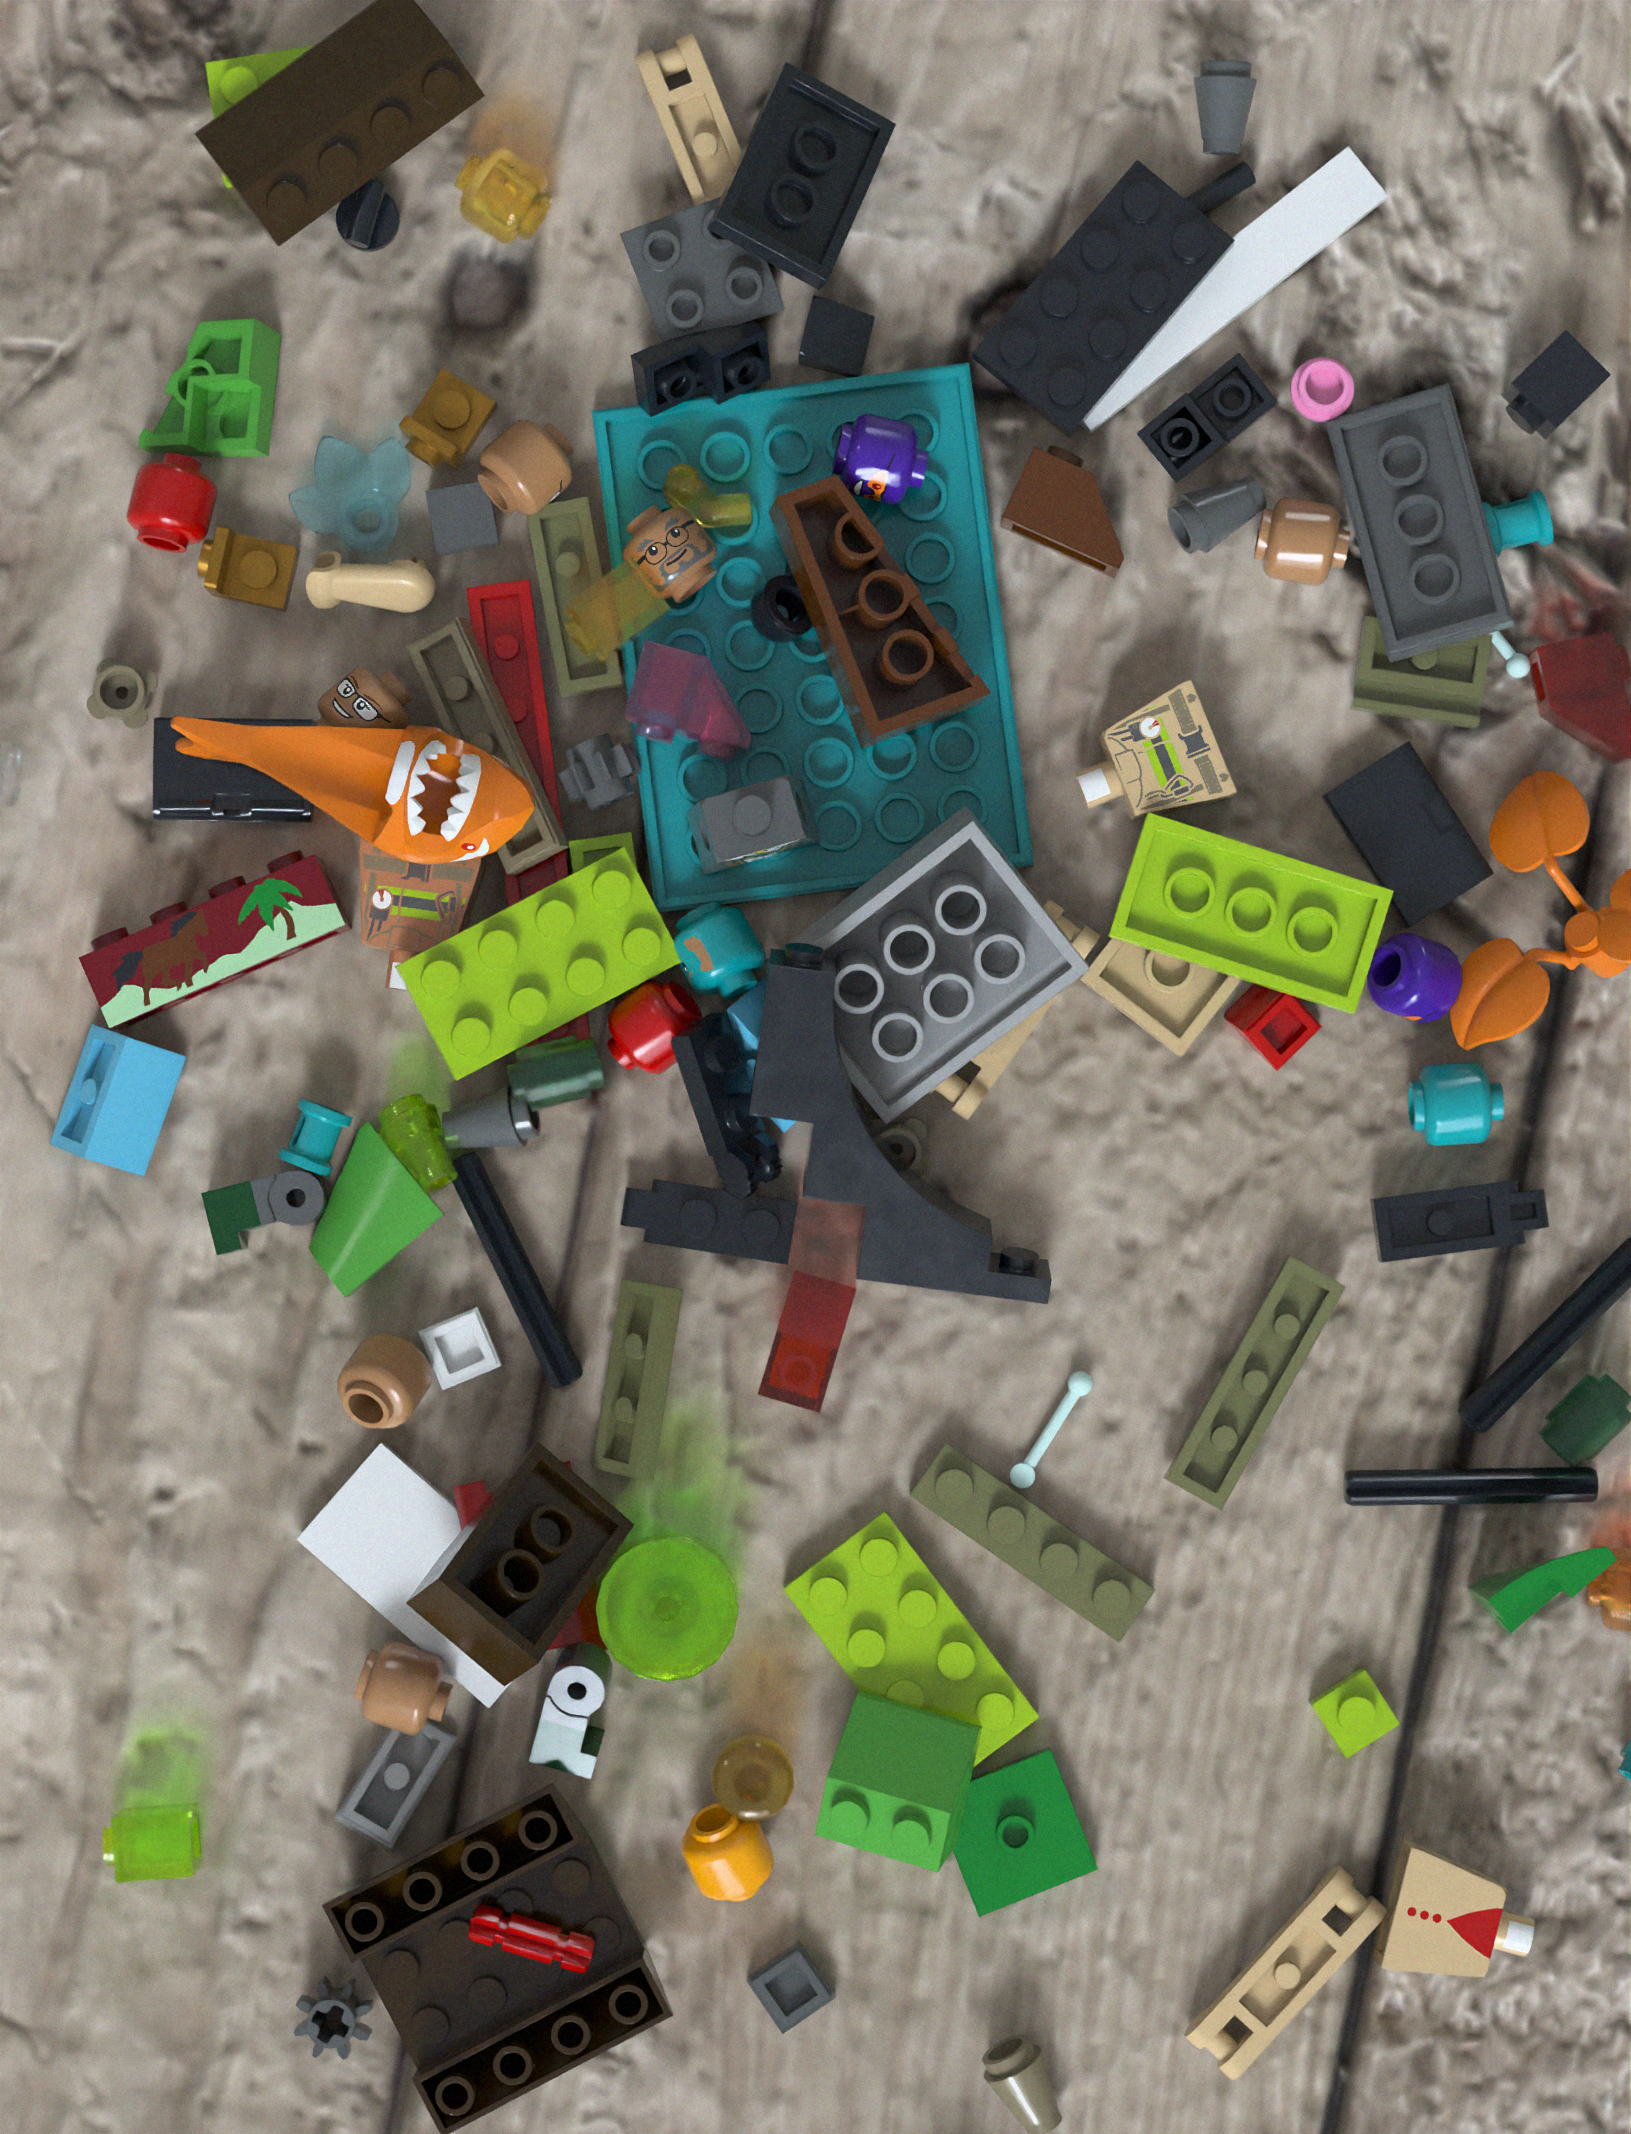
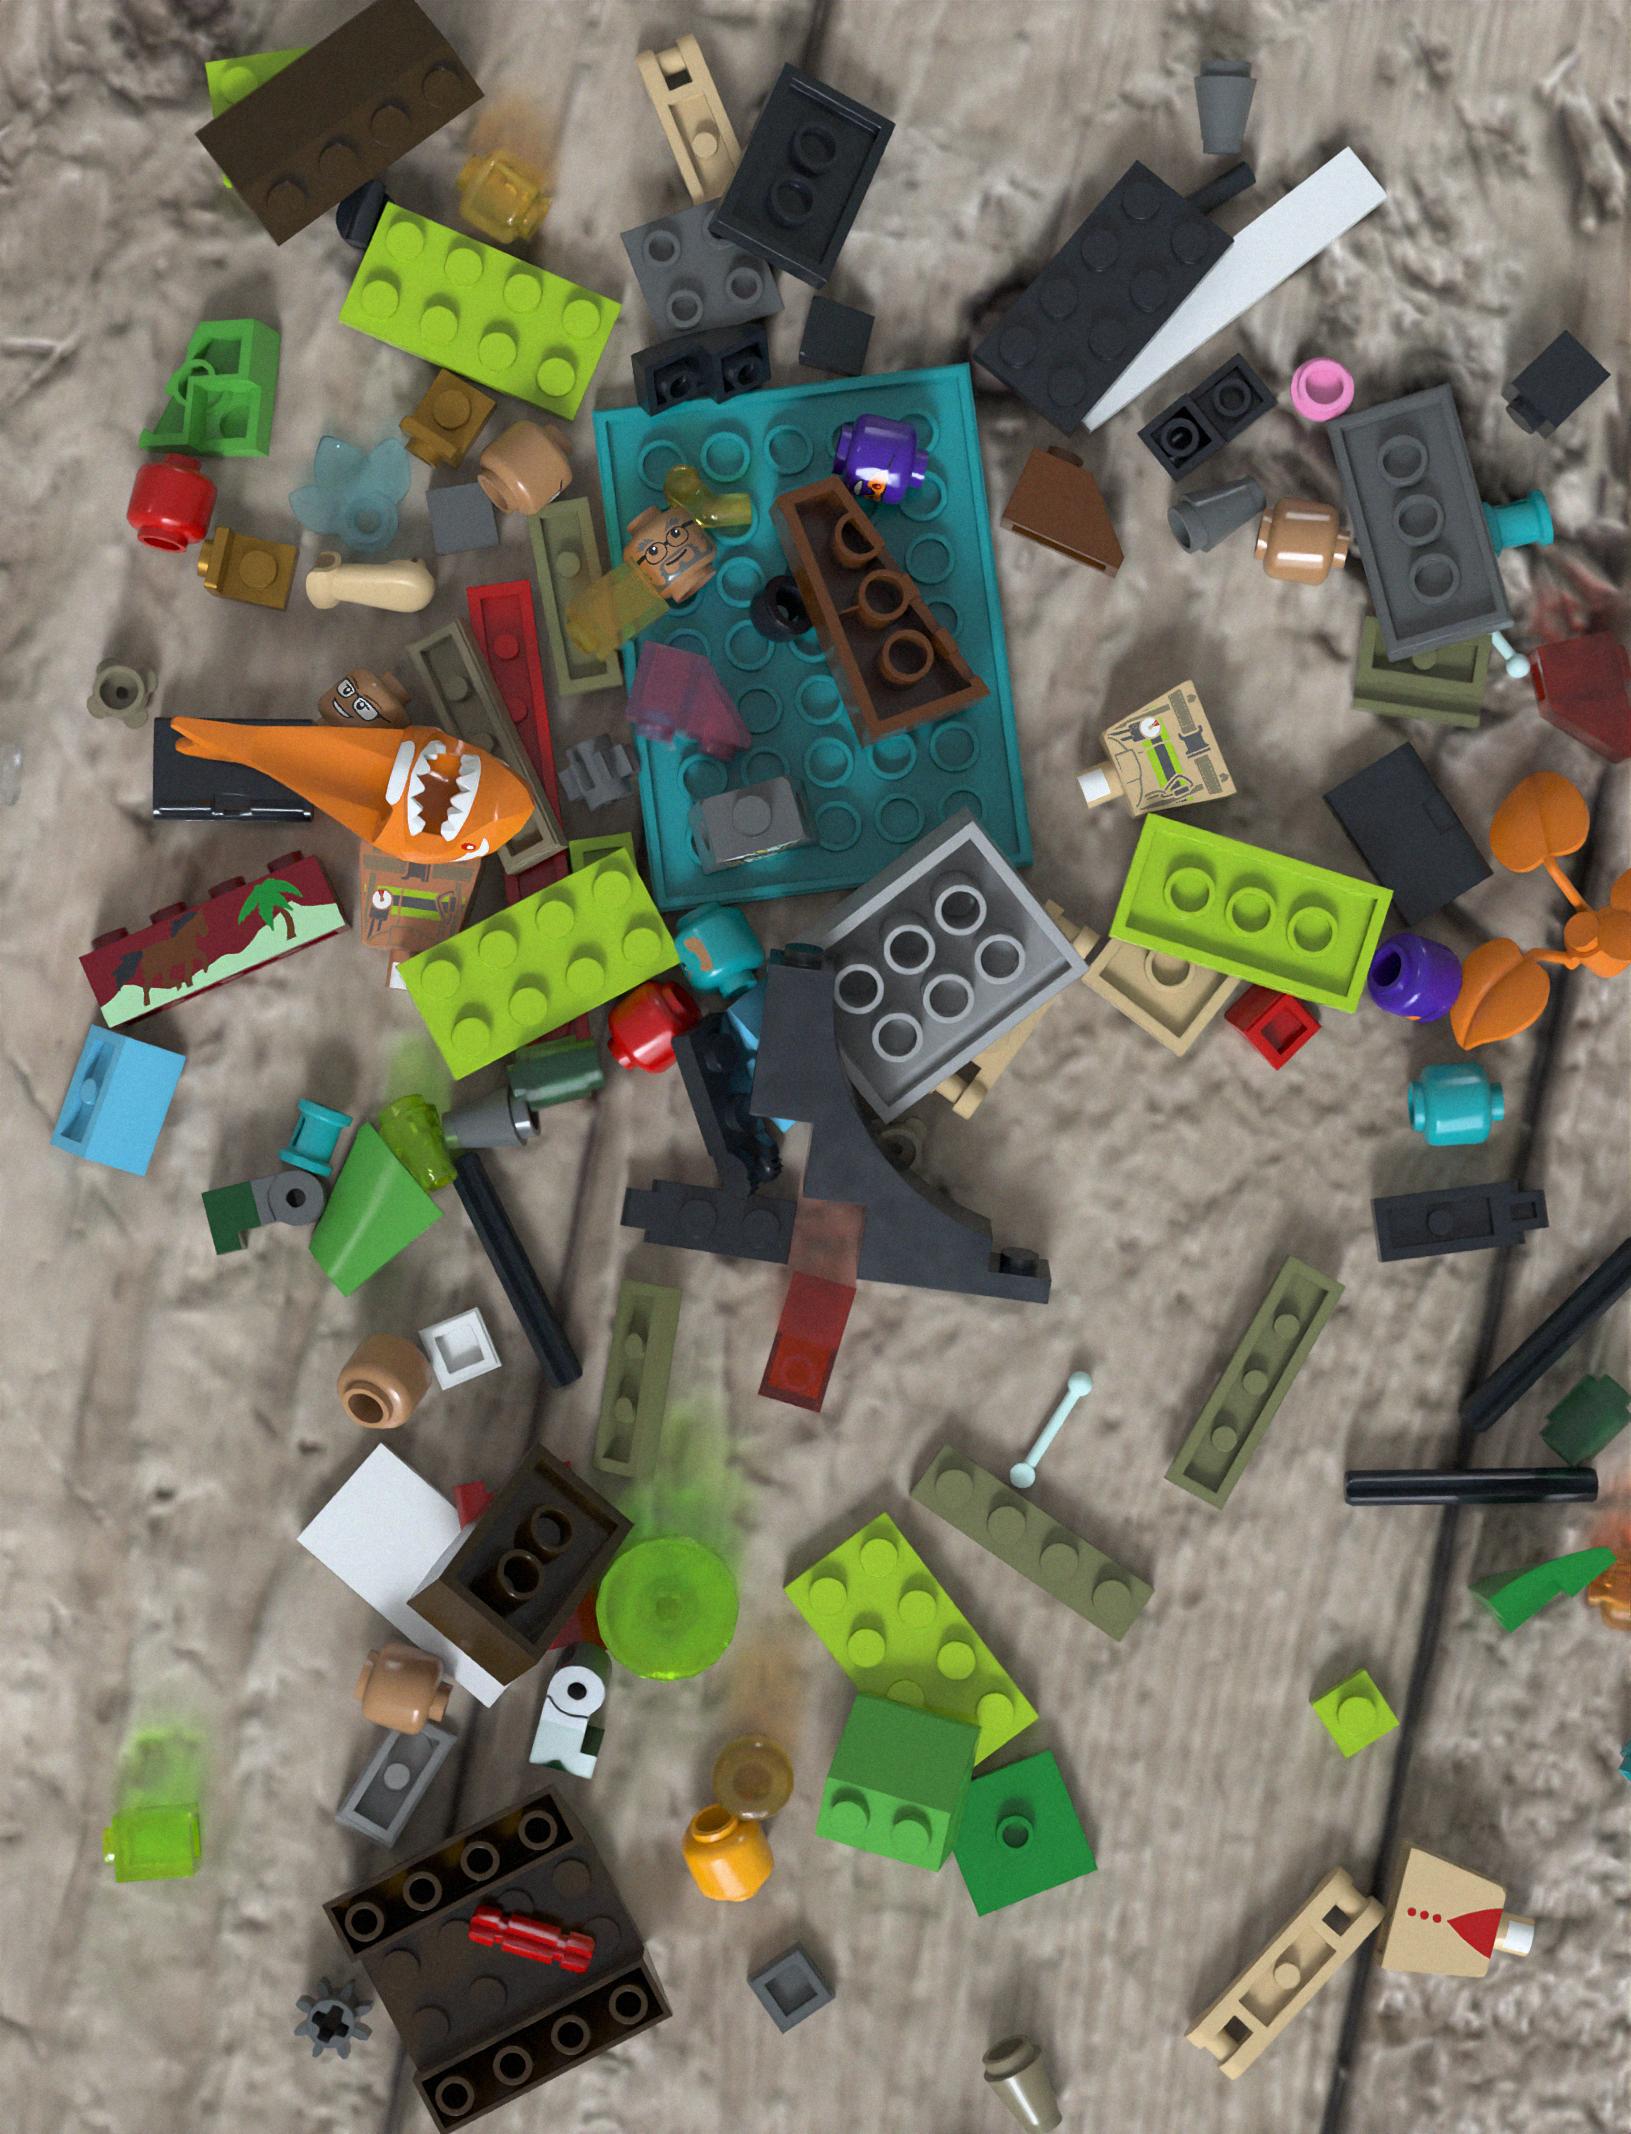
(479, 312): none -> lime plate

